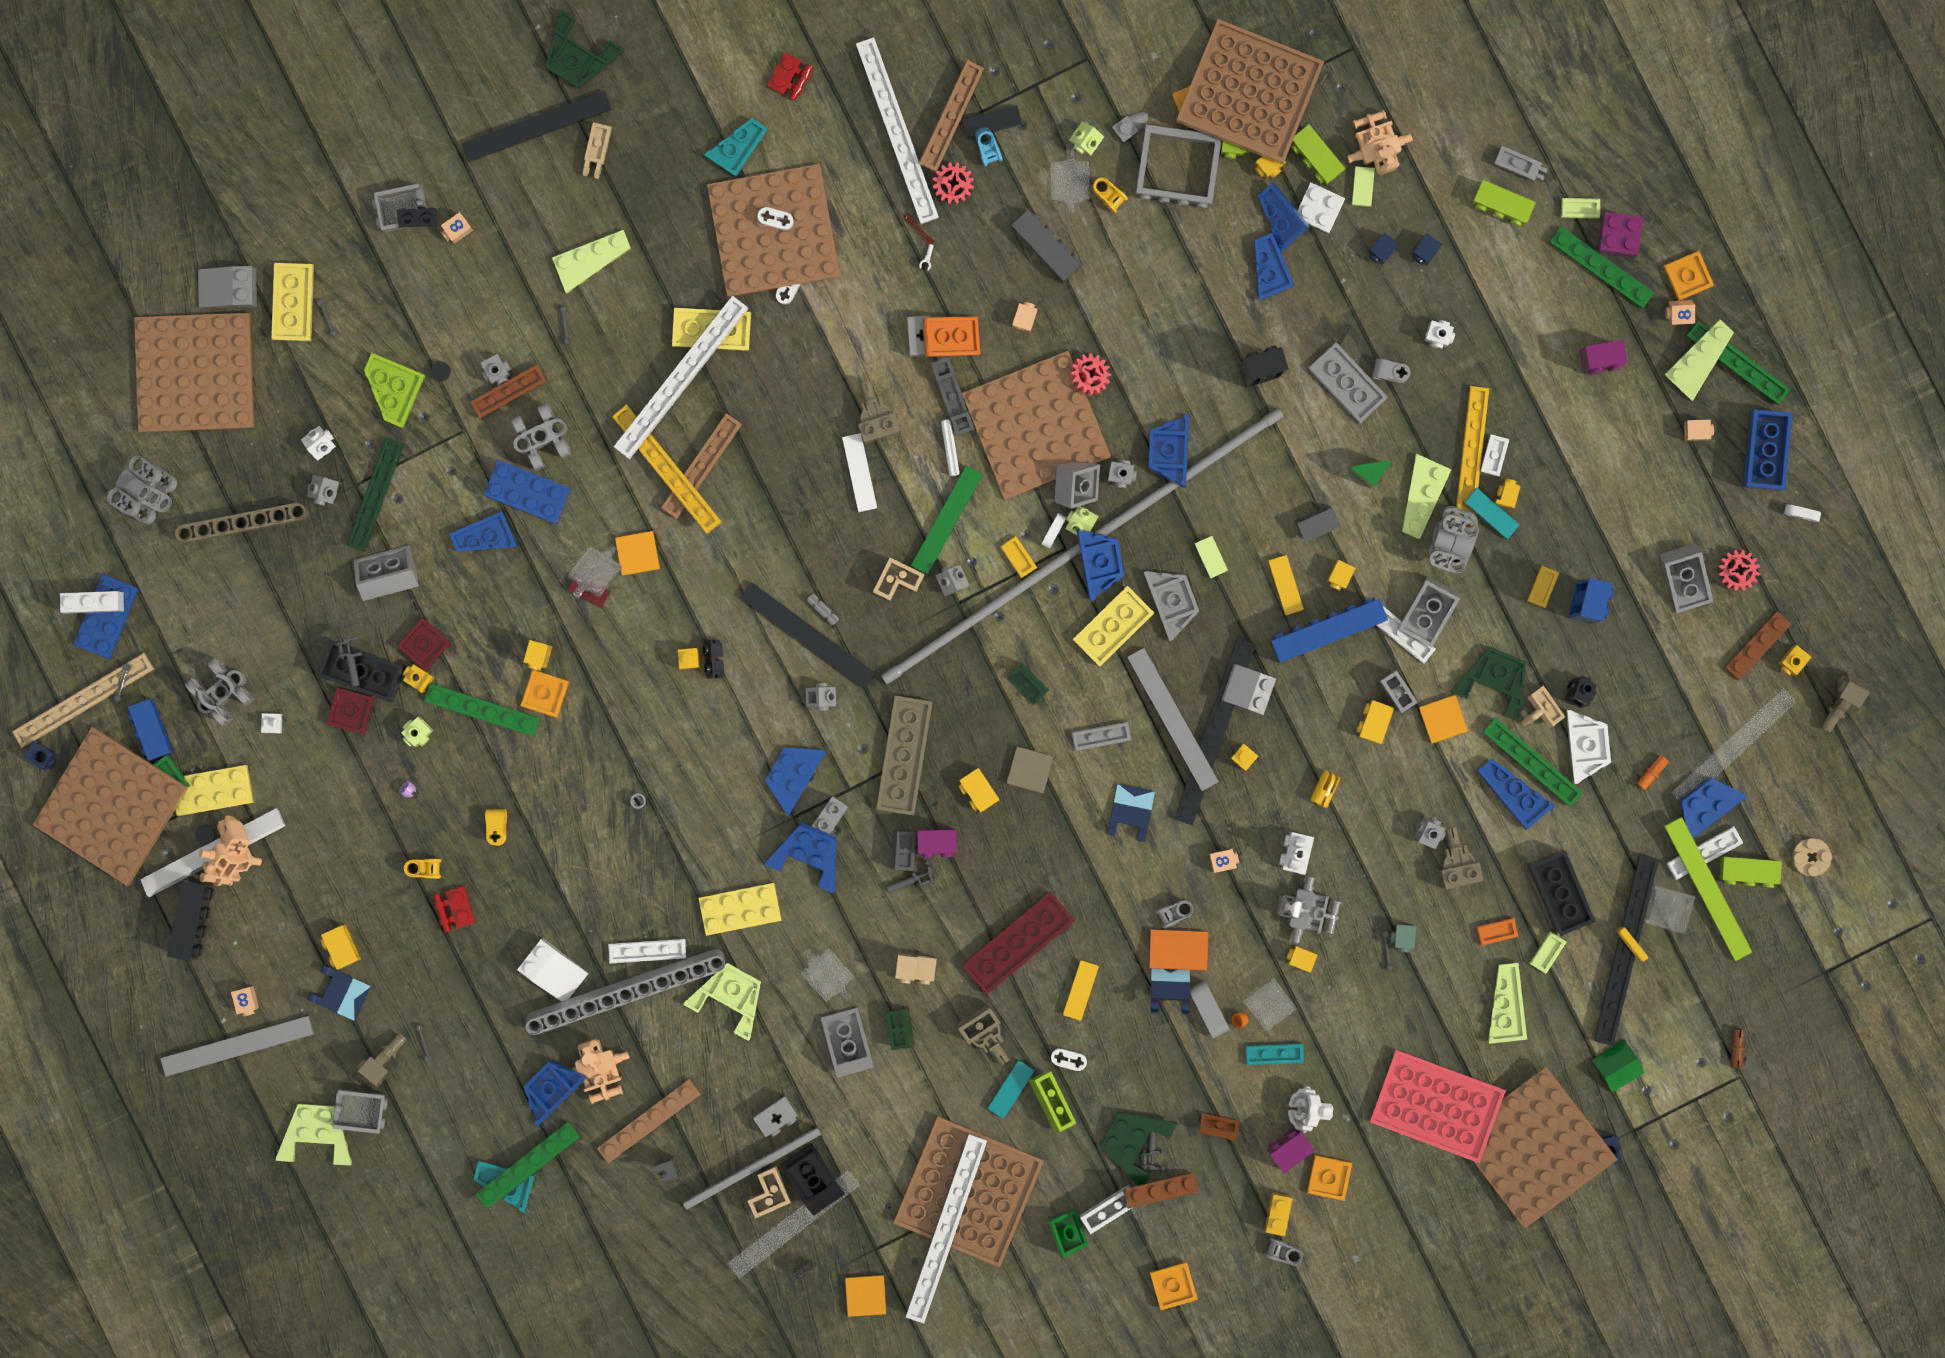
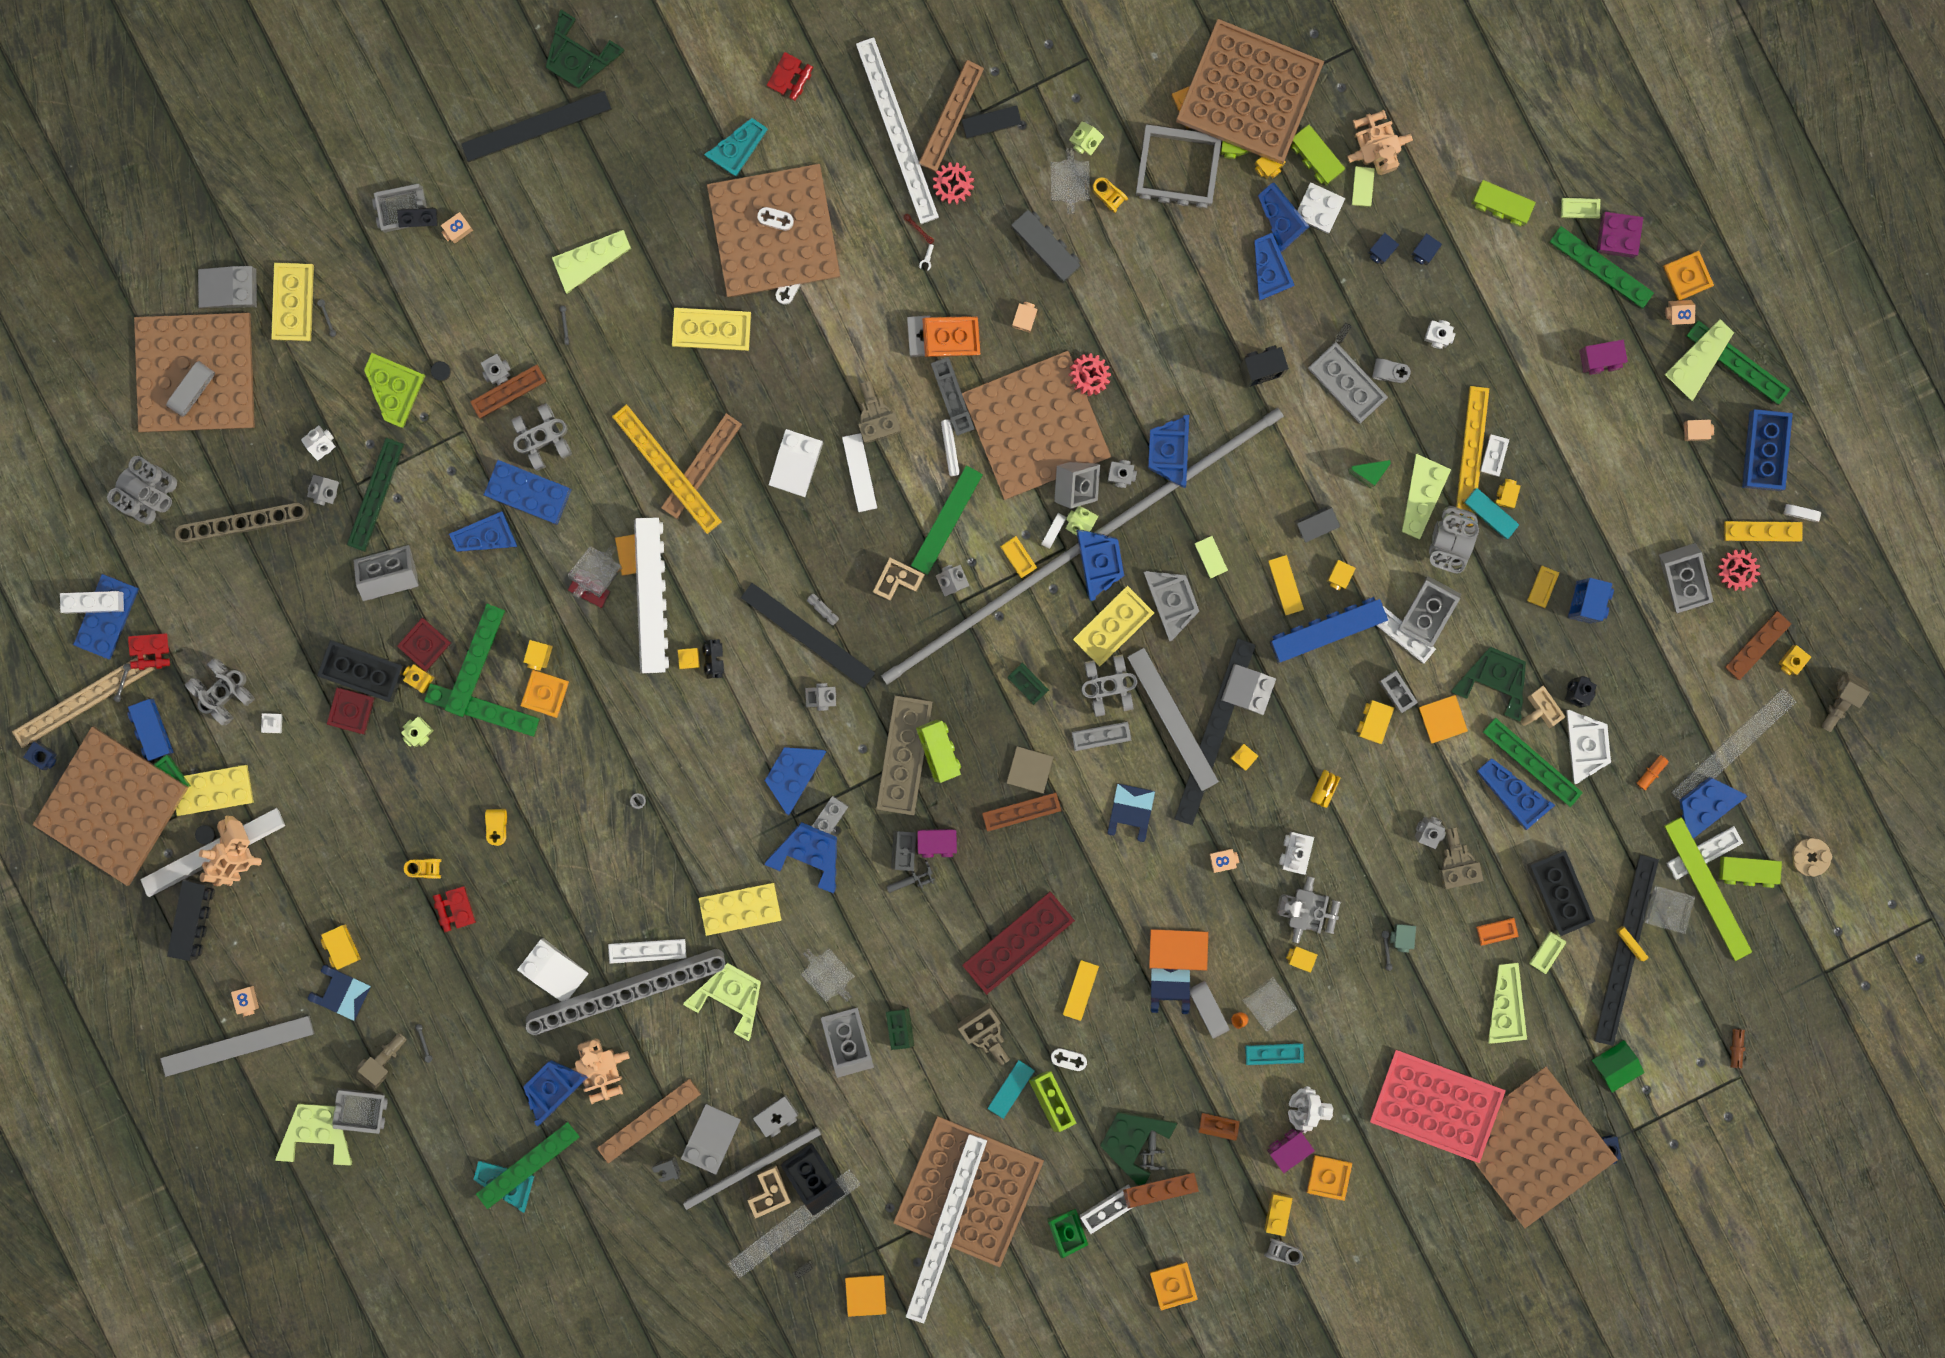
(148, 645): none -> red plate
(190, 388): none -> light grey beam
(350, 660): dark grey piece -> none
(407, 789): lavender hinge -> none
(475, 660): none -> green plate
(597, 148): tan hinge -> none
(649, 595): none -> white brick
(681, 377): white plate -> none
(710, 1139): none -> light grey slope
(795, 463): none -> white slope
(915, 968): tan brick -> none
(939, 751): none -> lime brick
(978, 790): yellow brick -> none
(989, 150): medium azure piece -> none
(1021, 812): none -> dark orange plate
(1098, 683): none -> light grey piece
(1130, 125): light grey plate -> none
(1173, 913): light grey piece -> none
(1519, 164): light grey hinge -> none
(1763, 531): none -> yellow plate

